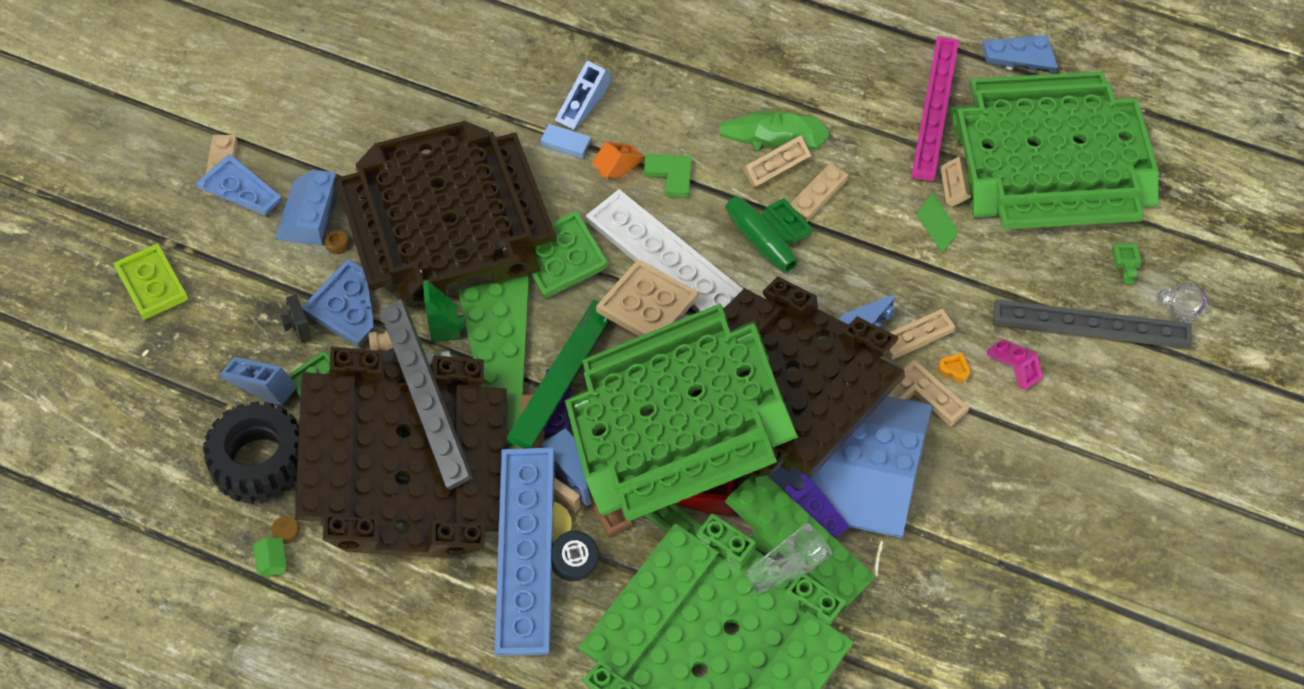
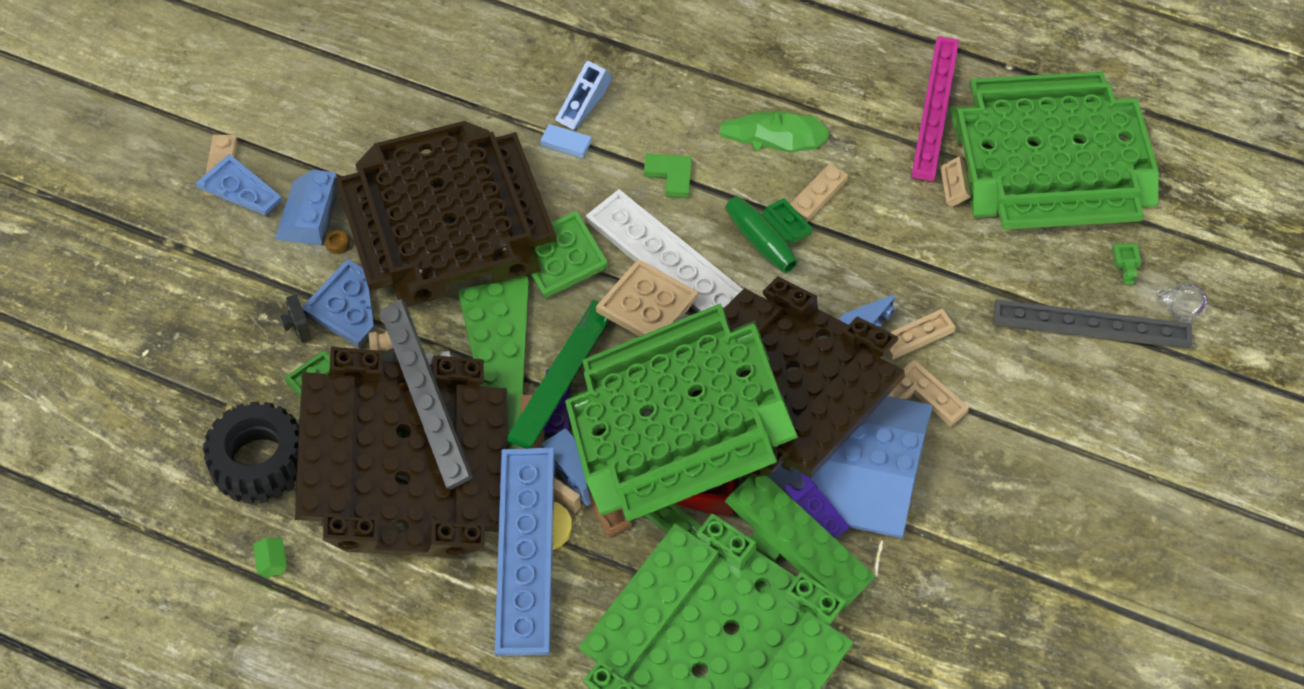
(150, 281): lime plate -> none
(260, 379): medium blue slope -> none
(285, 528): pearl gold tile -> none
(441, 315): green slope -> none
(569, 564): black wheel -> none
(616, 159): orange slope -> none
(776, 161): tan plate -> none
(790, 559): clear slope -> none
(937, 222): bright green sticker -> none
(954, 367): light orange tile -> none
(1023, 361): dark pink bracket -> none
(1024, 51): medium blue wing -> none

